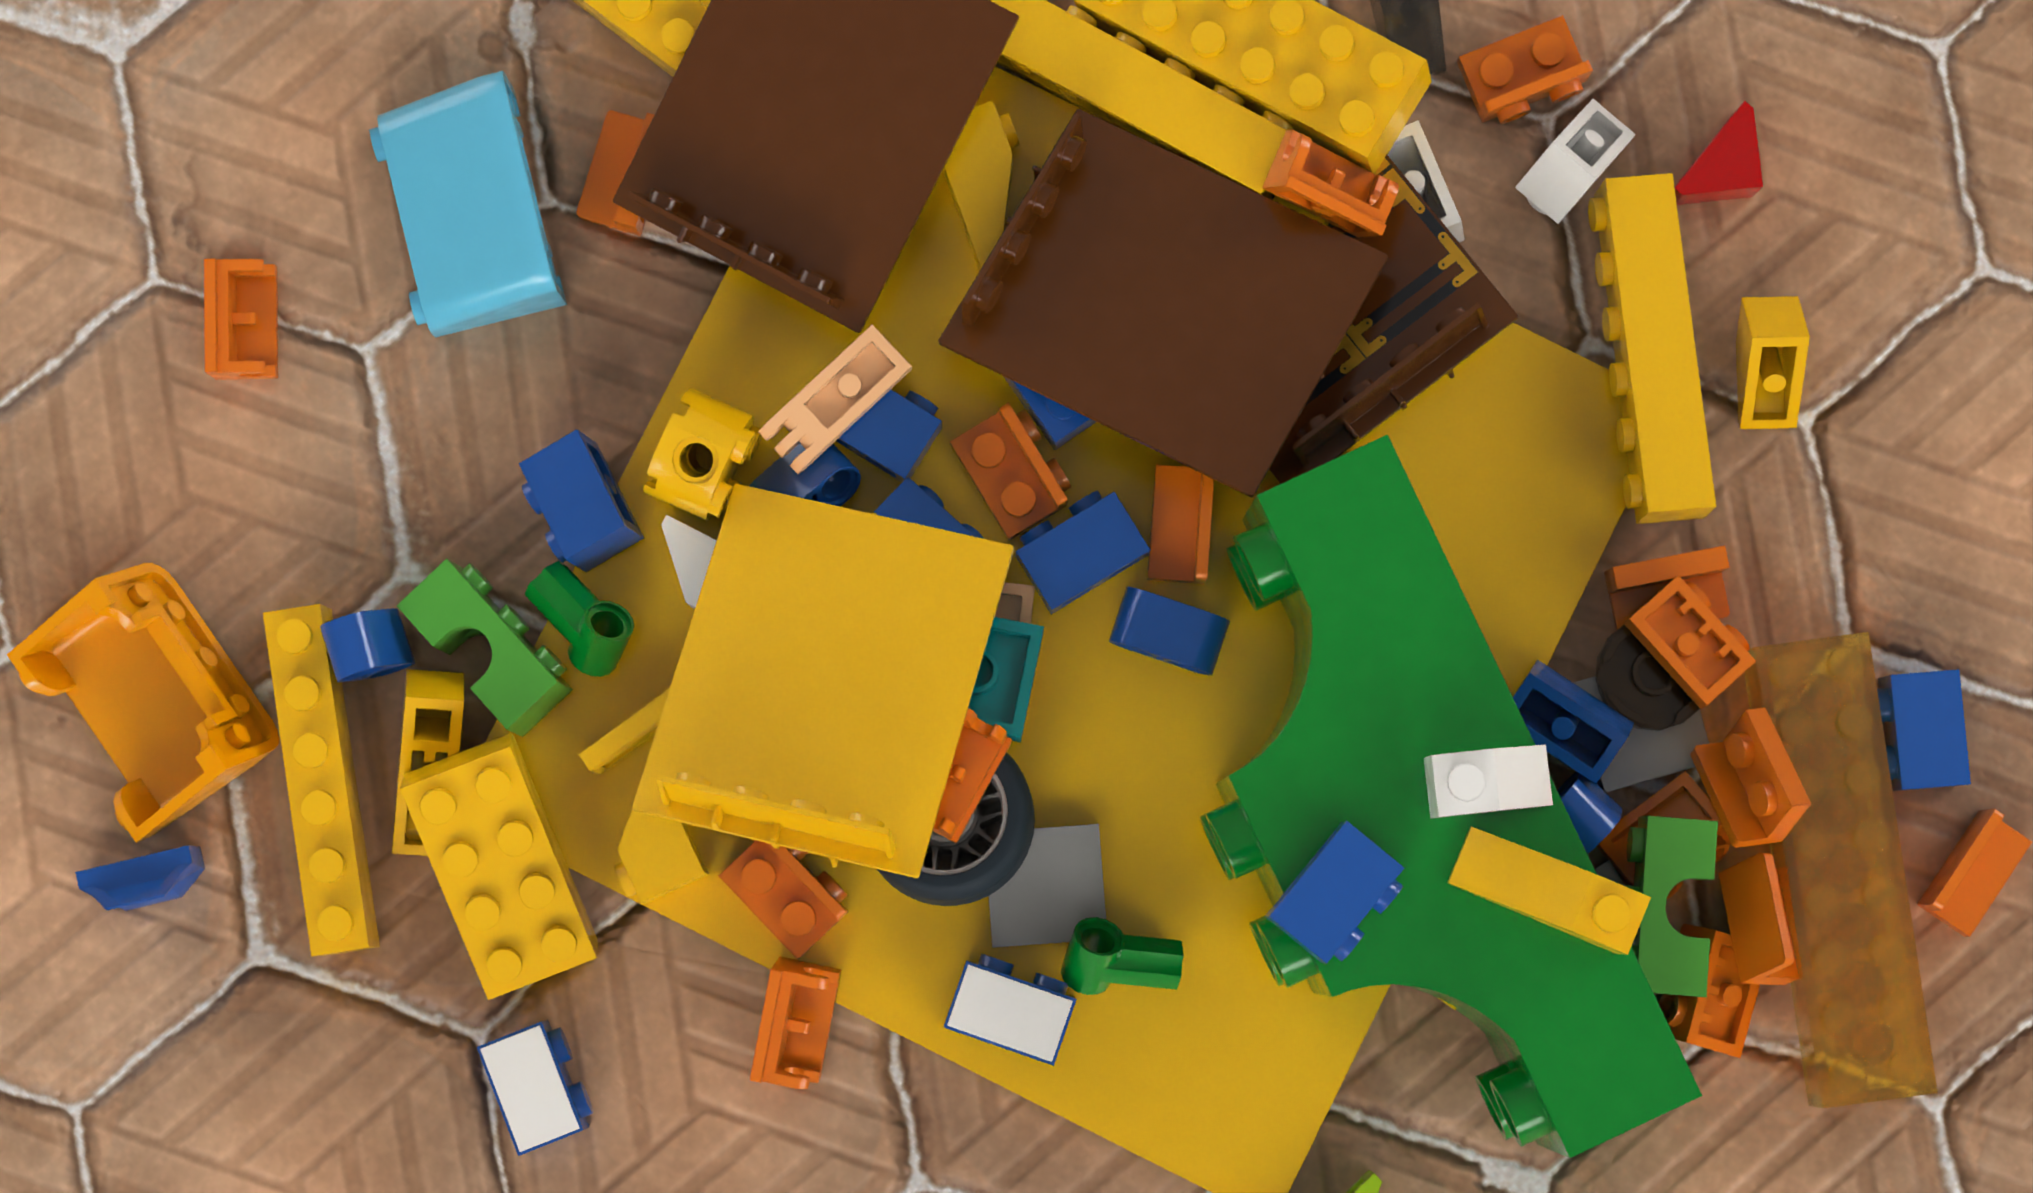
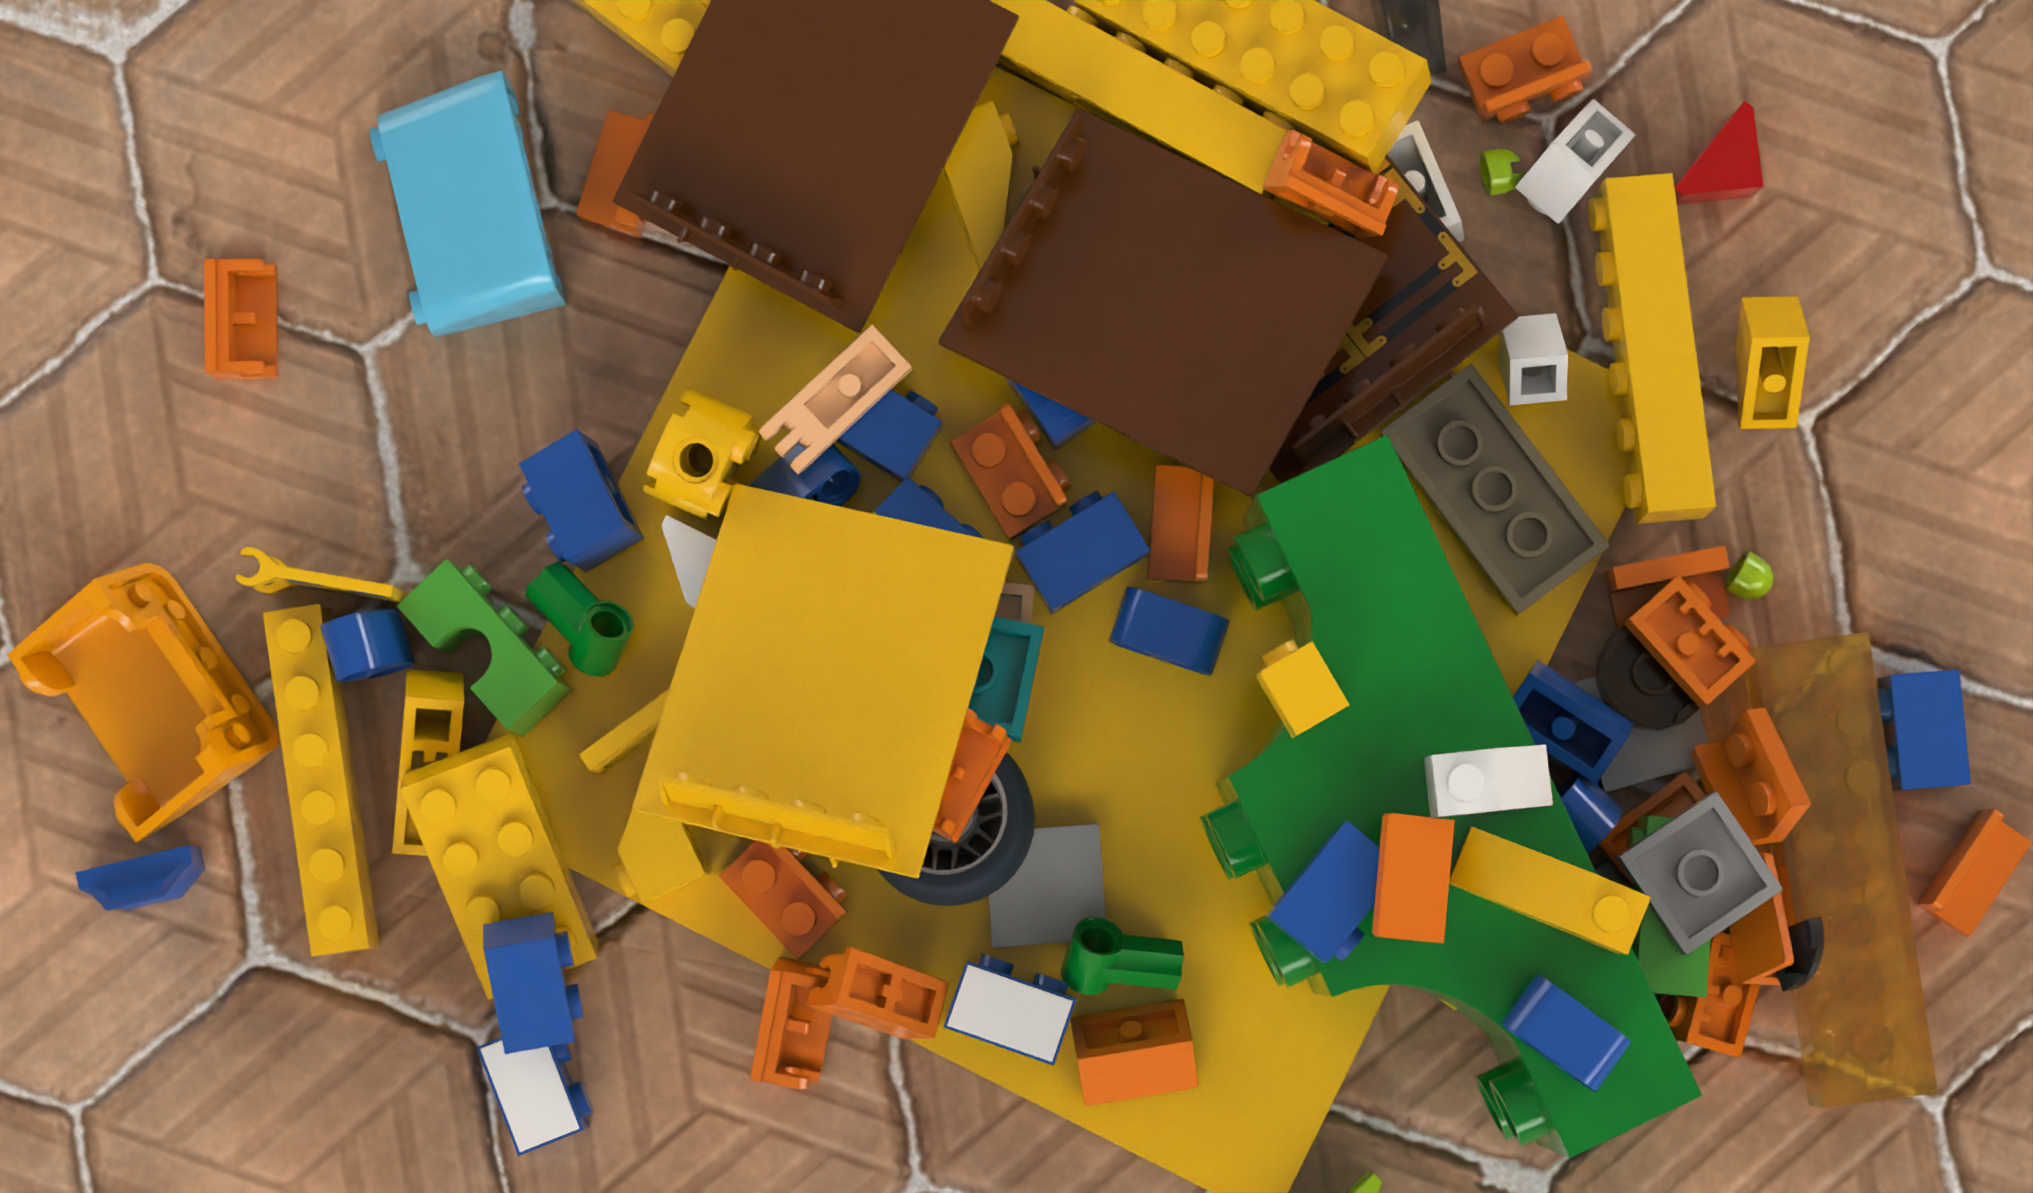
(287, 578): none -> yellow flag
(530, 982): none -> blue brick
(880, 995): none -> orange hinge
(1134, 1052): none -> orange panel
(1300, 686): none -> yellow brick
(1413, 878): none -> orange panel
(1494, 489): none -> dark tan plate
(1497, 171): none -> lime hinge
(1533, 360): none -> white brick
(1566, 1033): none -> blue beam
(1699, 873): none -> light grey tile
(1749, 577): none -> lime hinge
(1807, 948): none -> black tile

